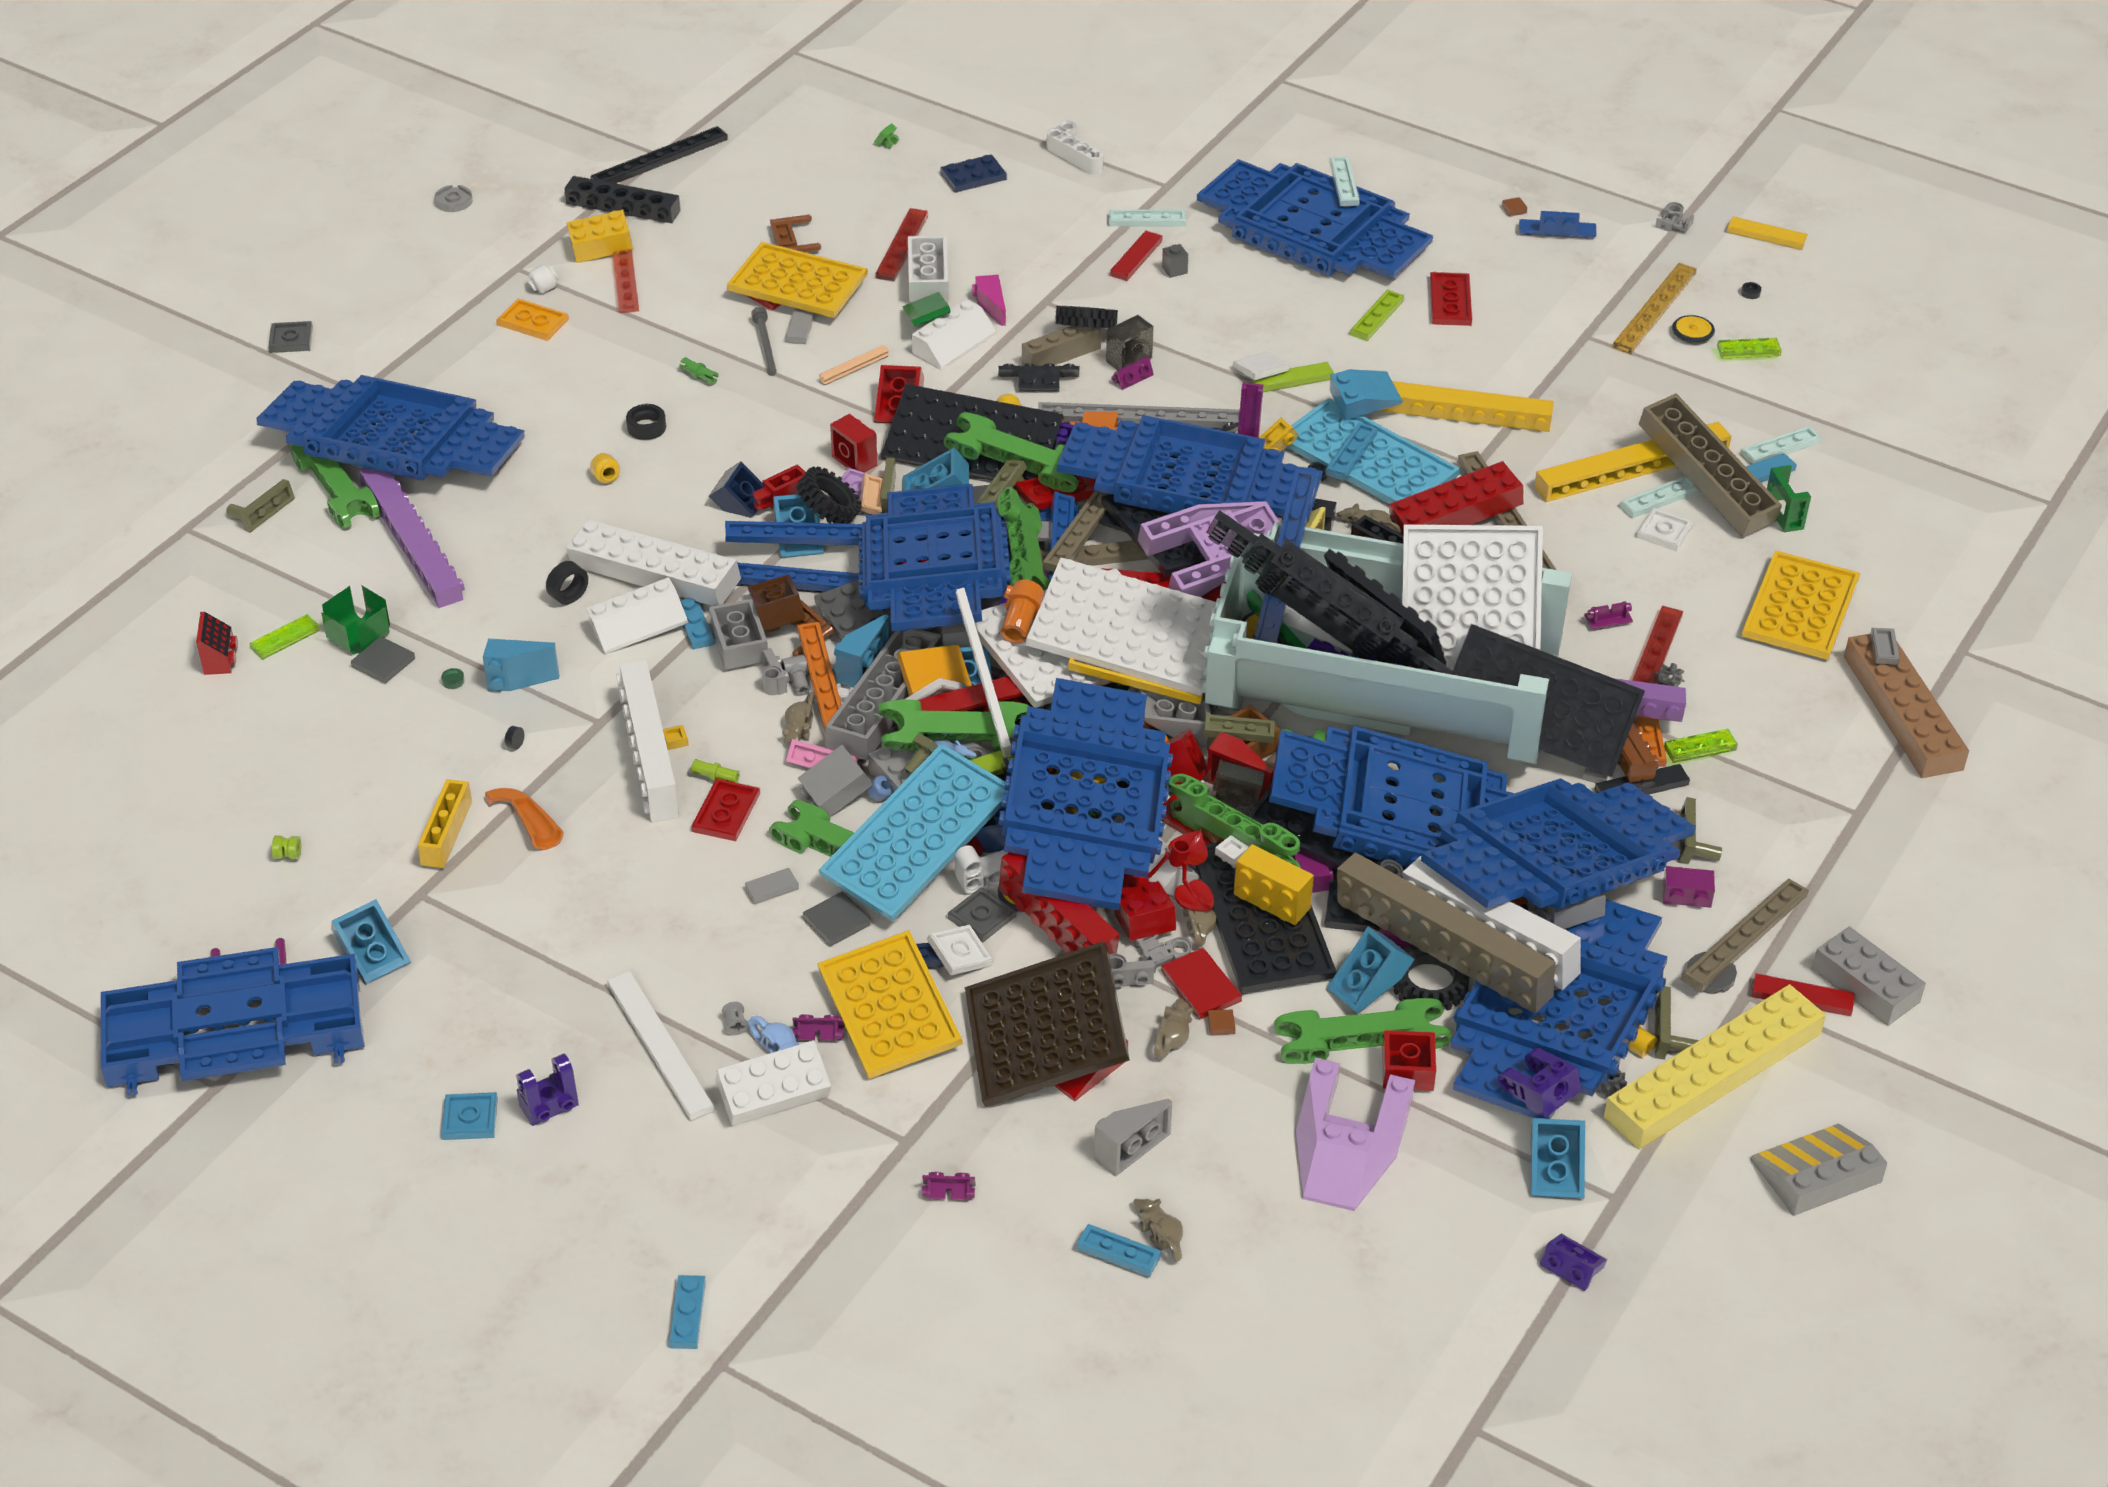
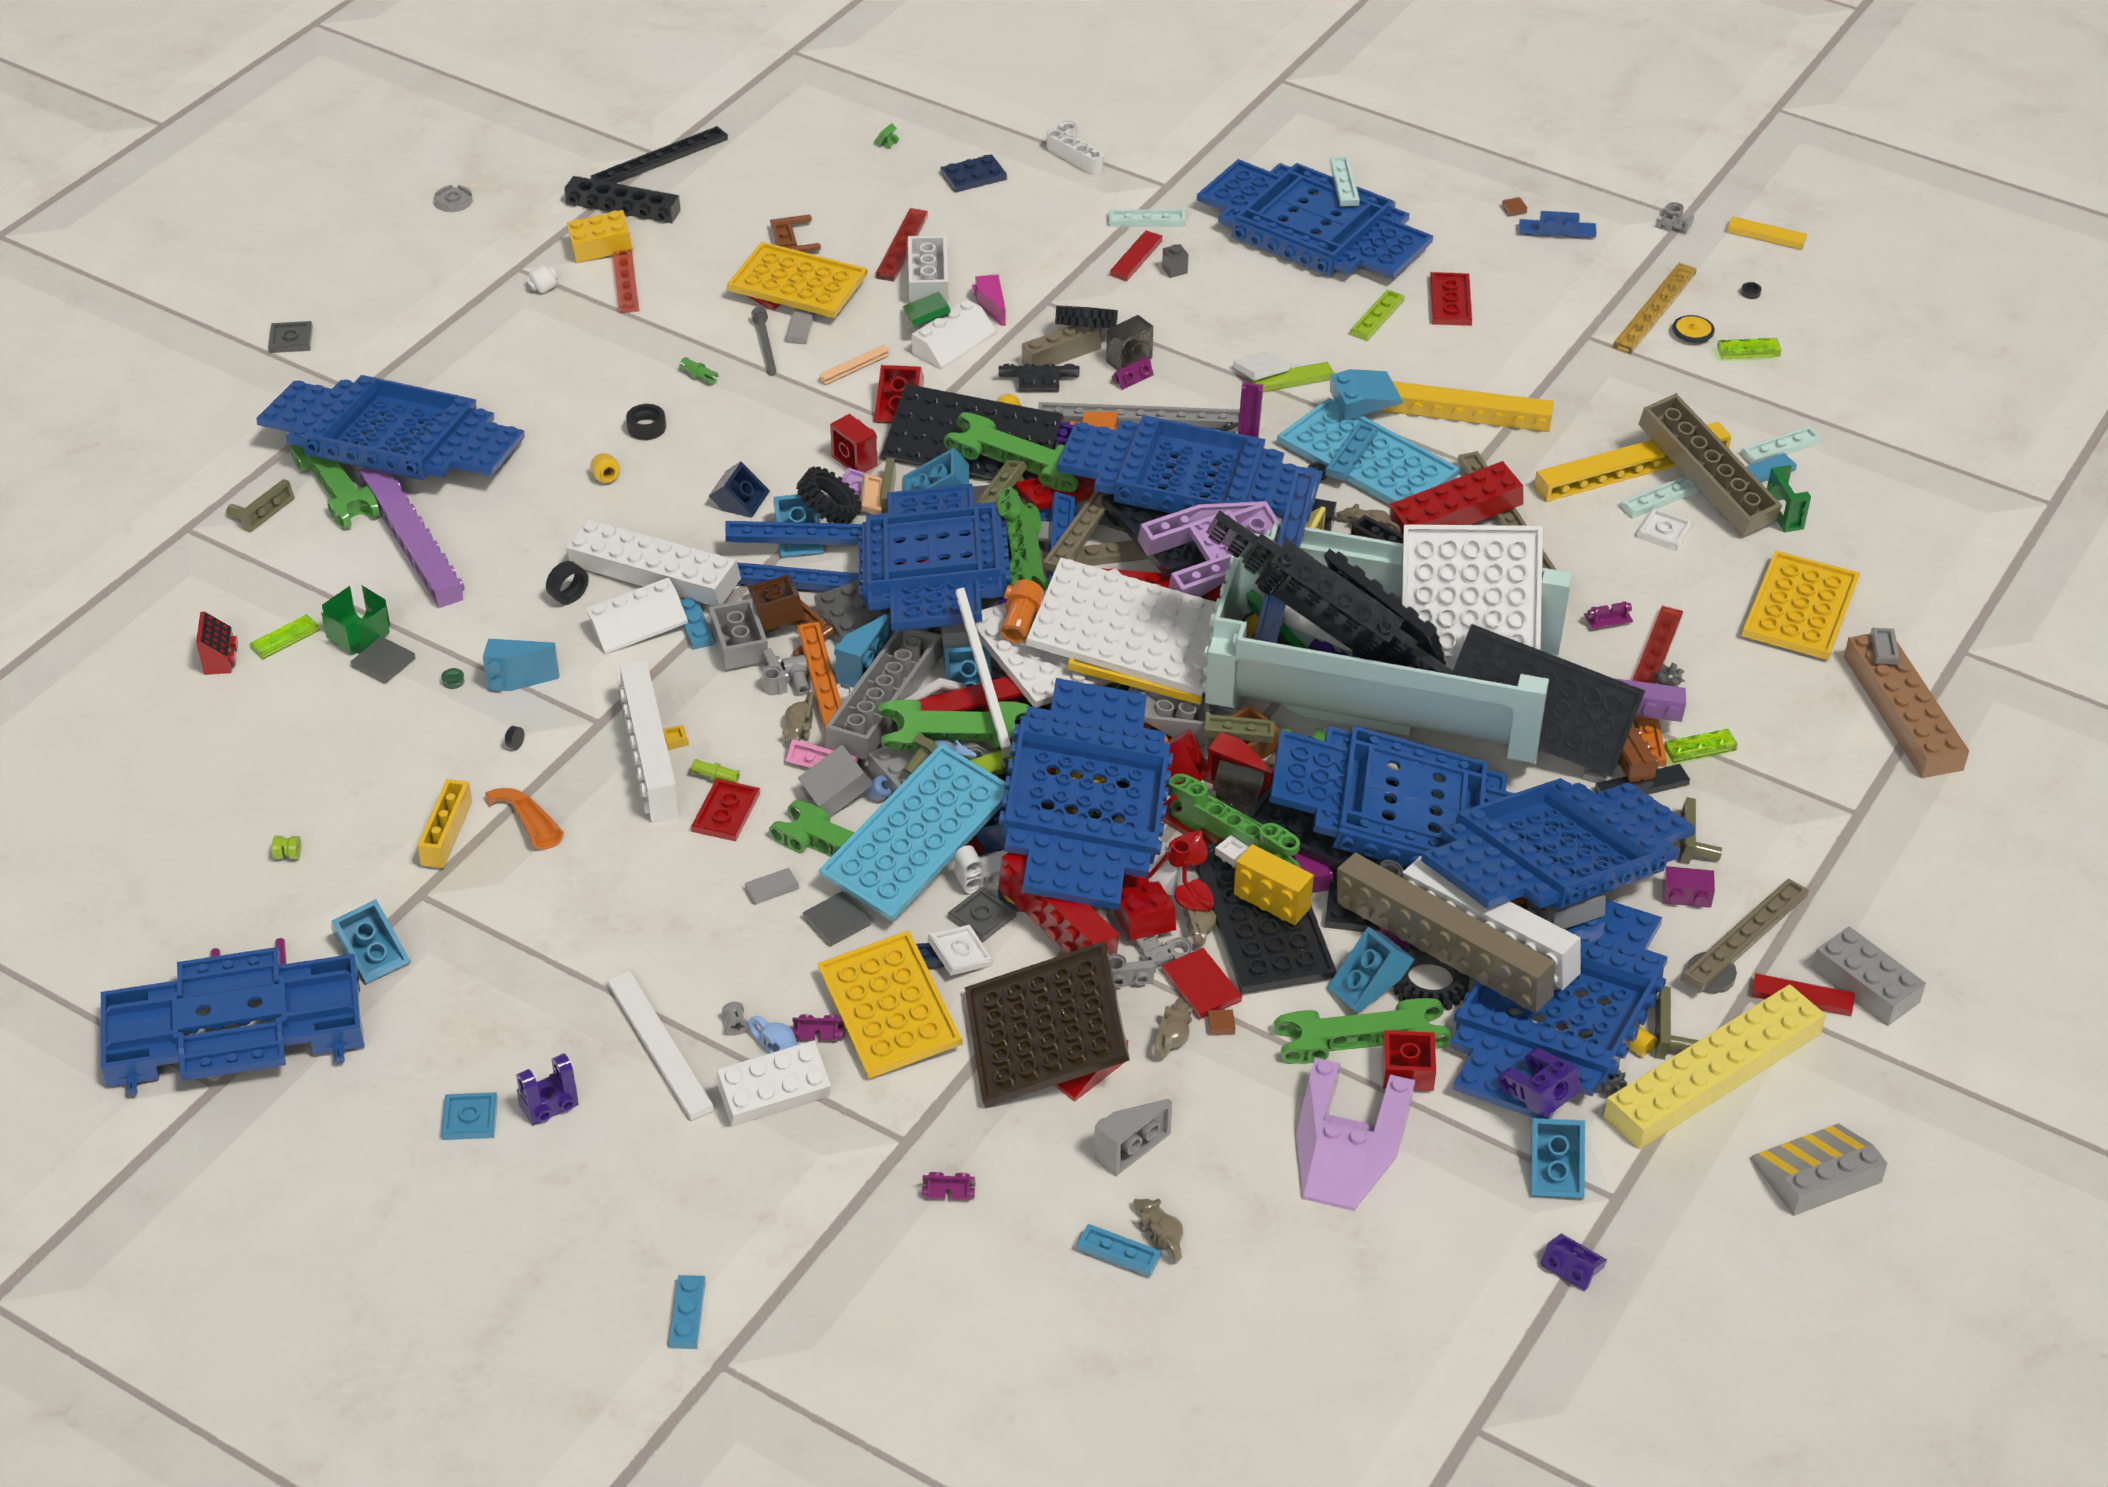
(532, 319): light orange tile -> none
(778, 485): red brick -> none
(930, 664): light orange tile -> none
(1279, 435): yellow bracket -> none

